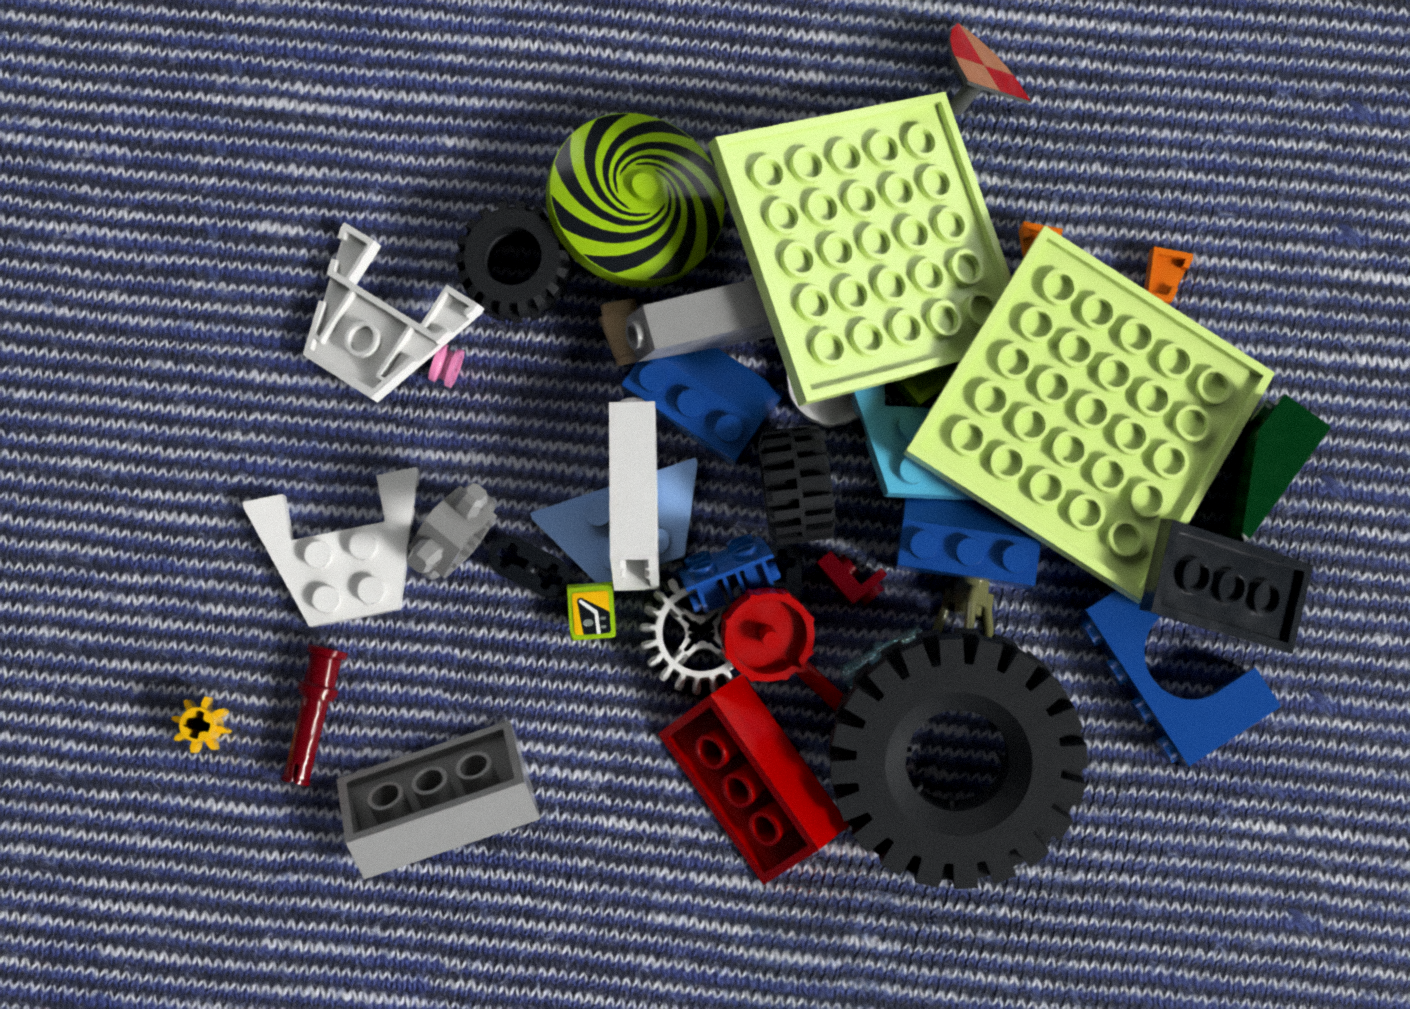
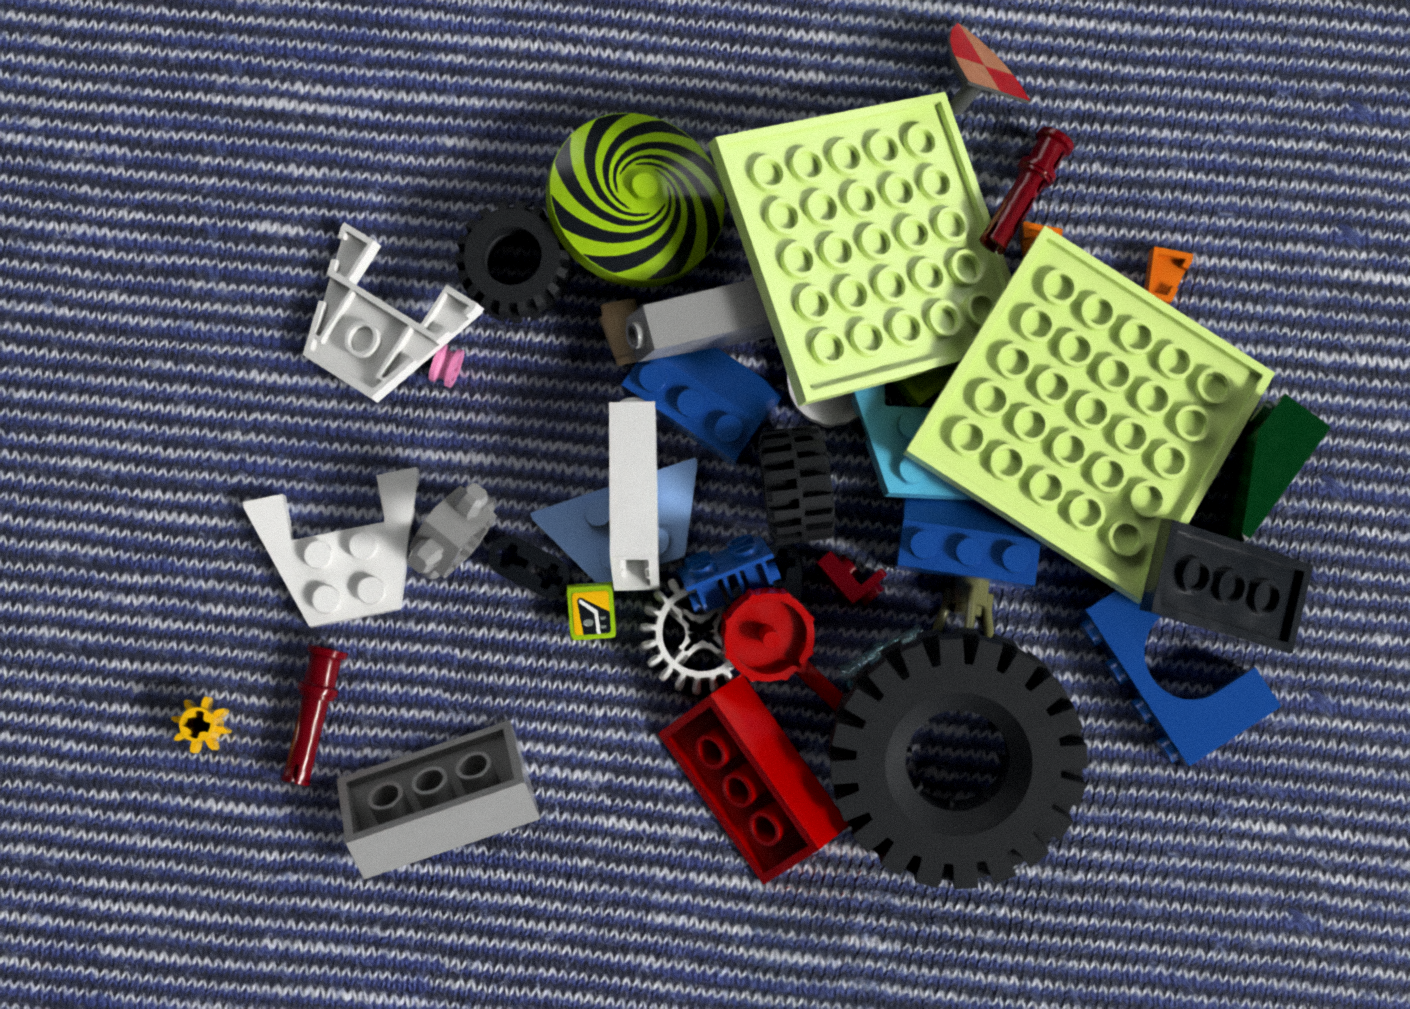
(1034, 174): none -> dark red pin

